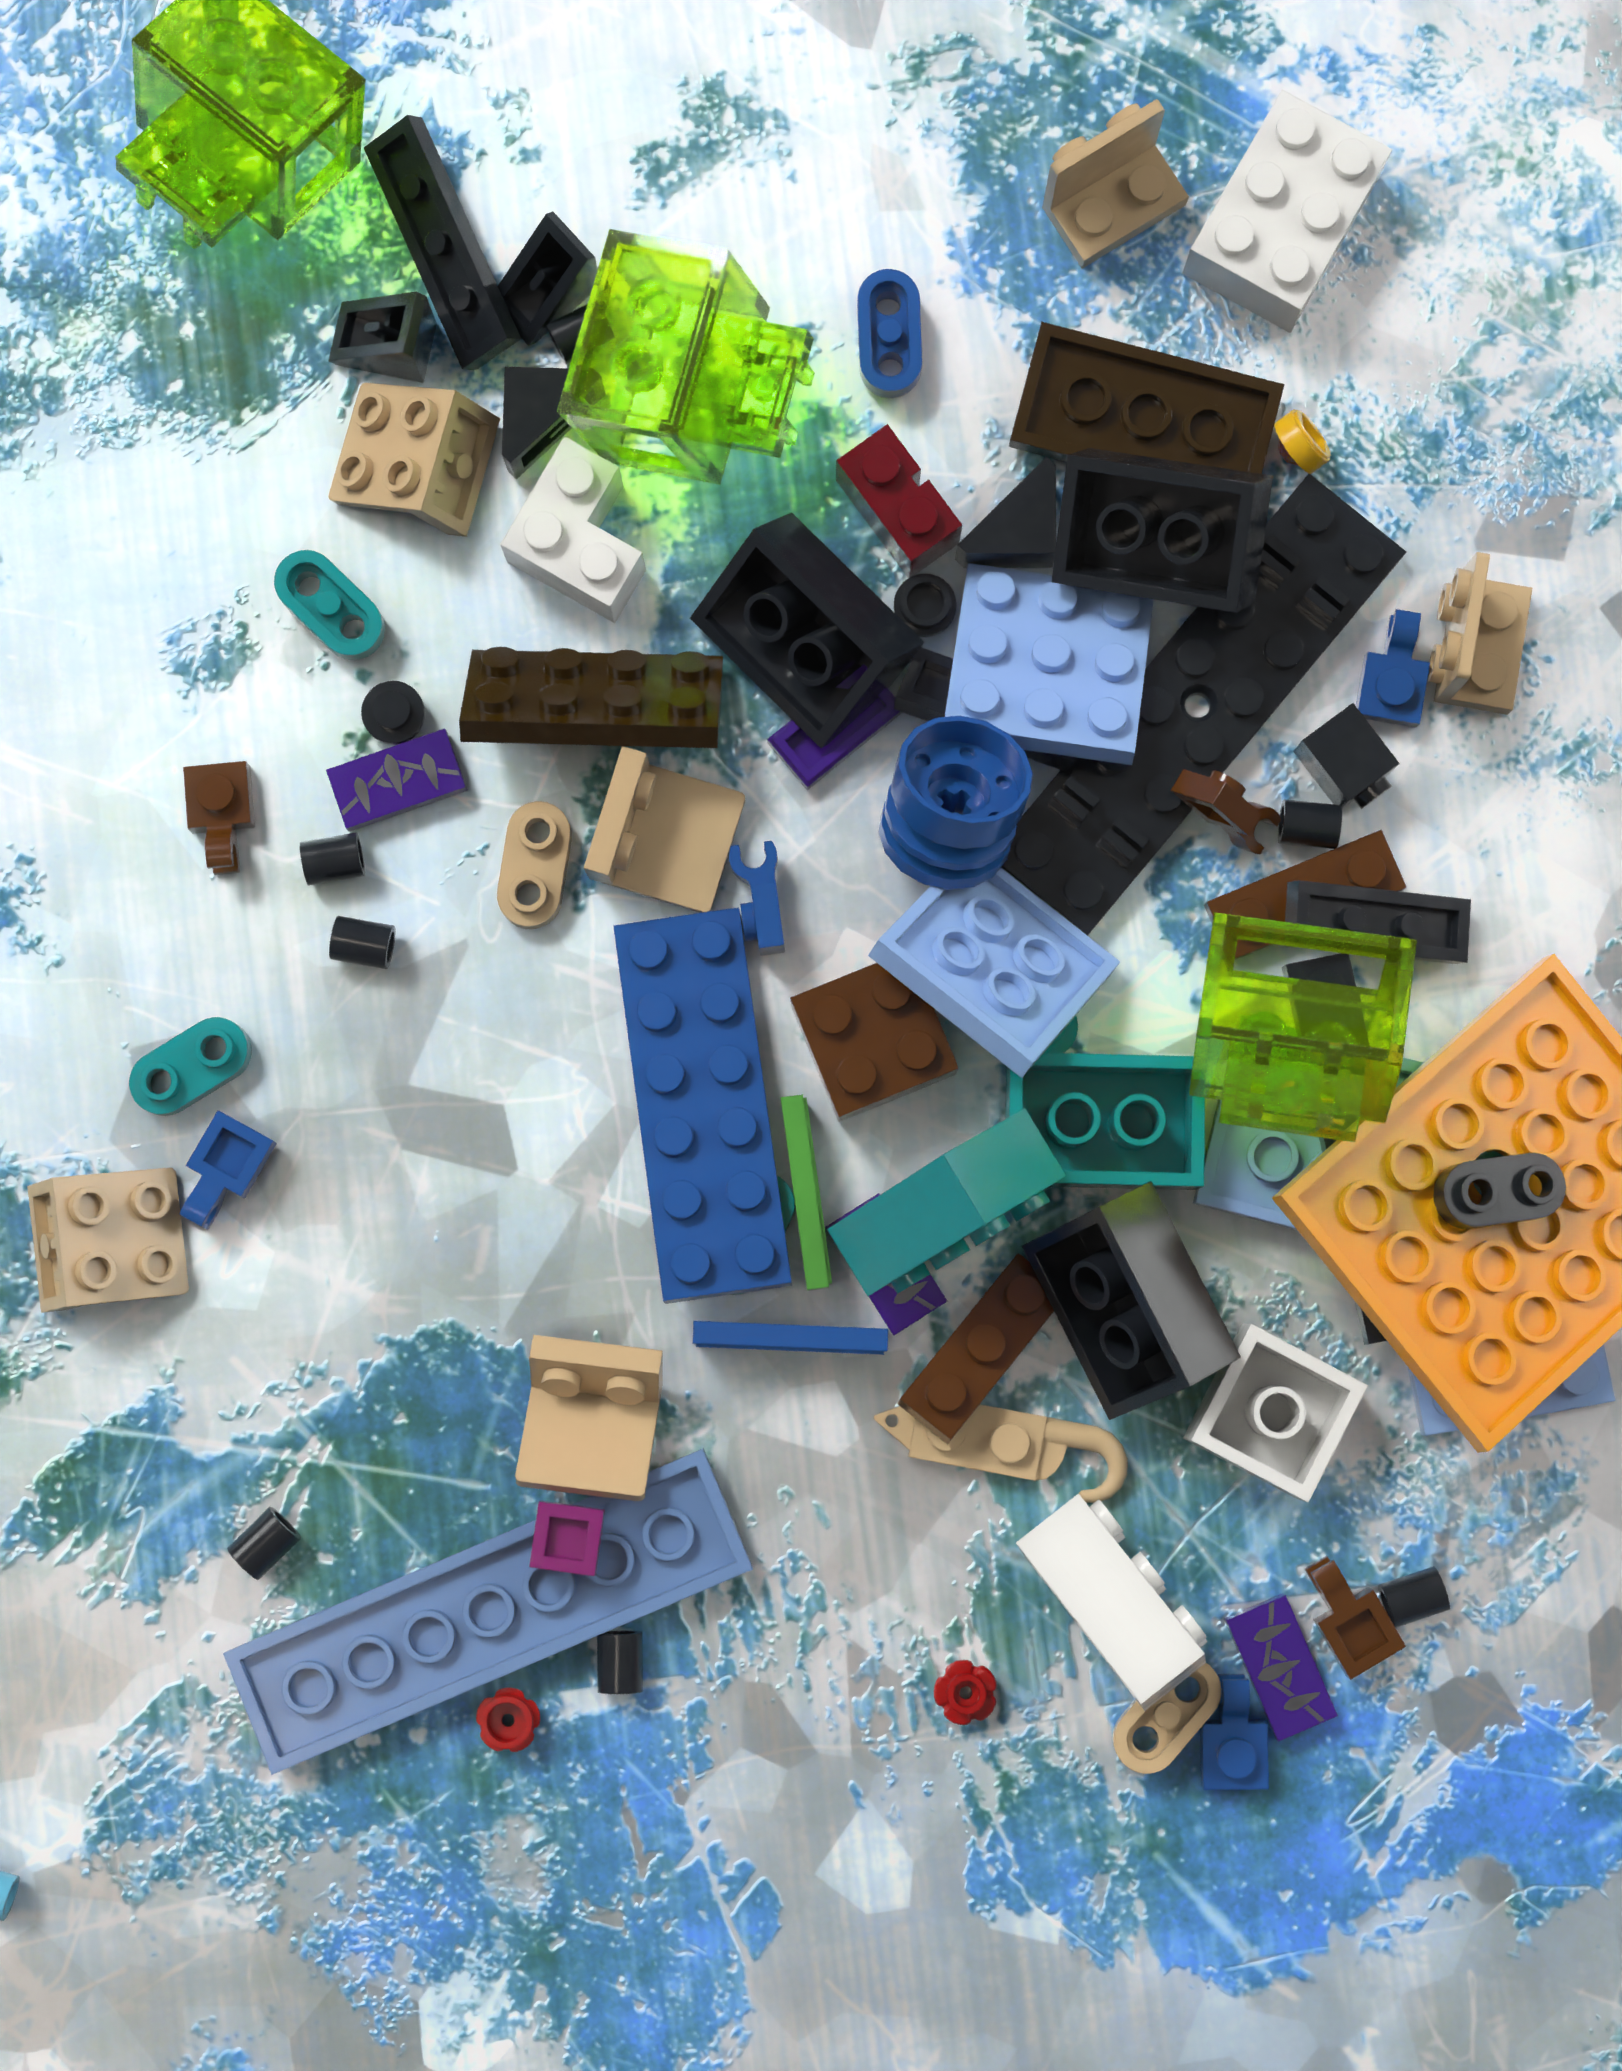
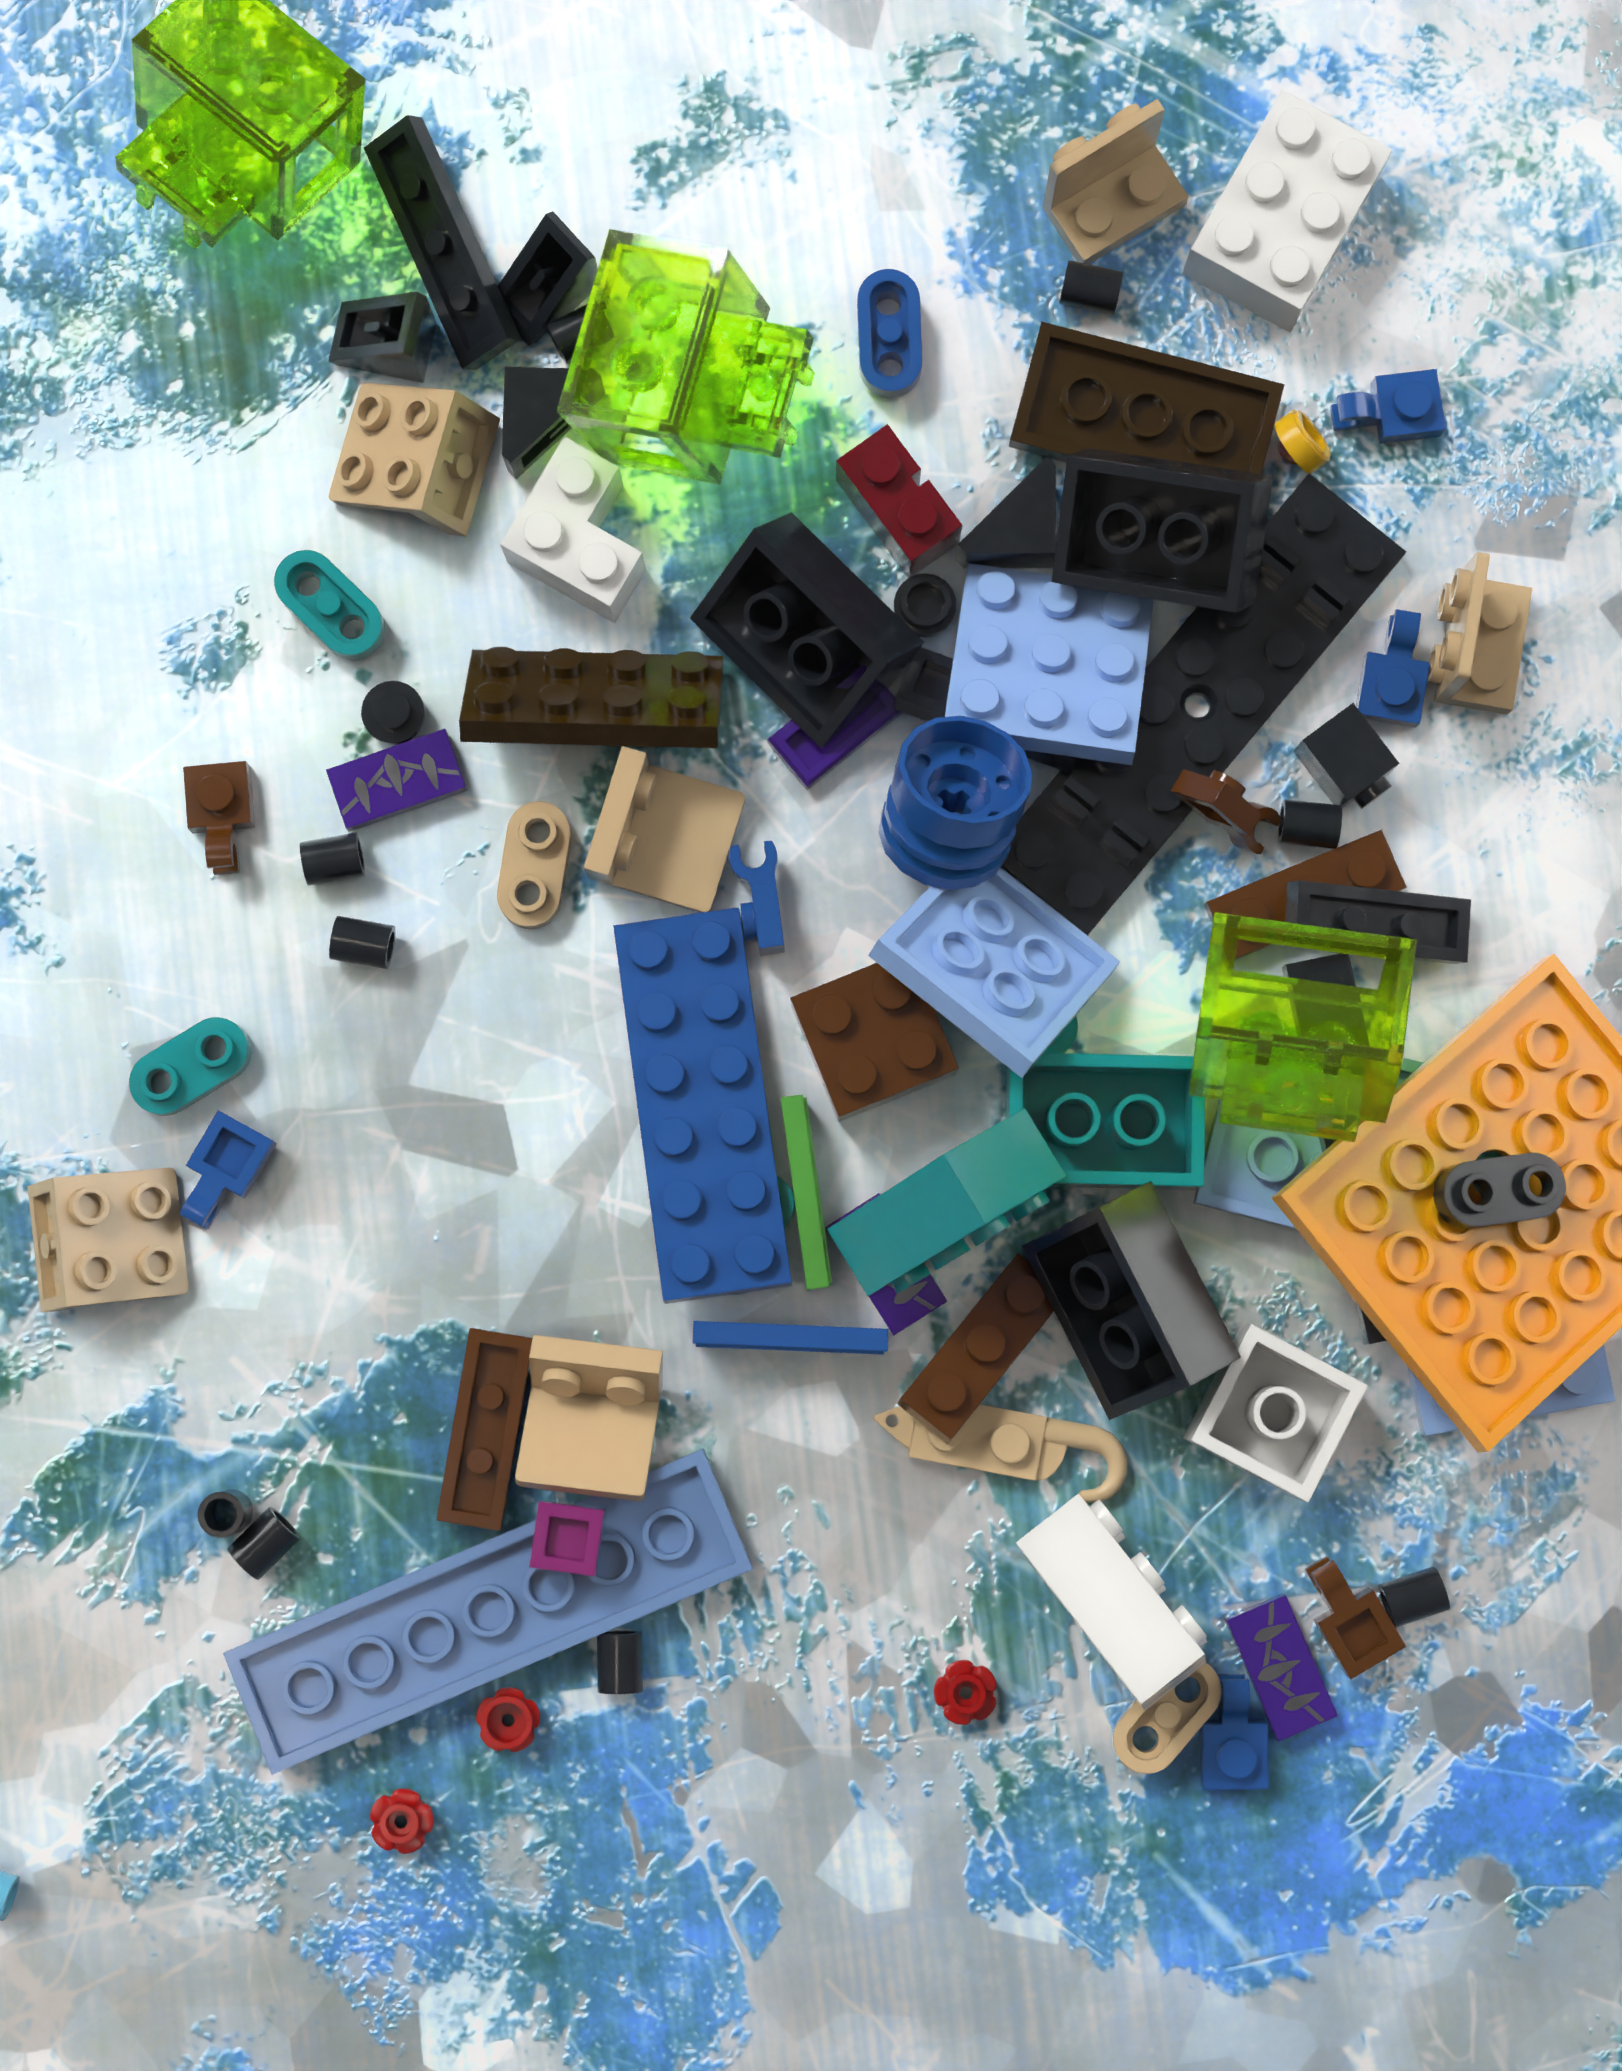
(207, 1516): none -> black hinge
(413, 1808): none -> red plate
(485, 1429): none -> reddish brown plate
(1091, 287): none -> black hinge
(1400, 406): none -> blue plate

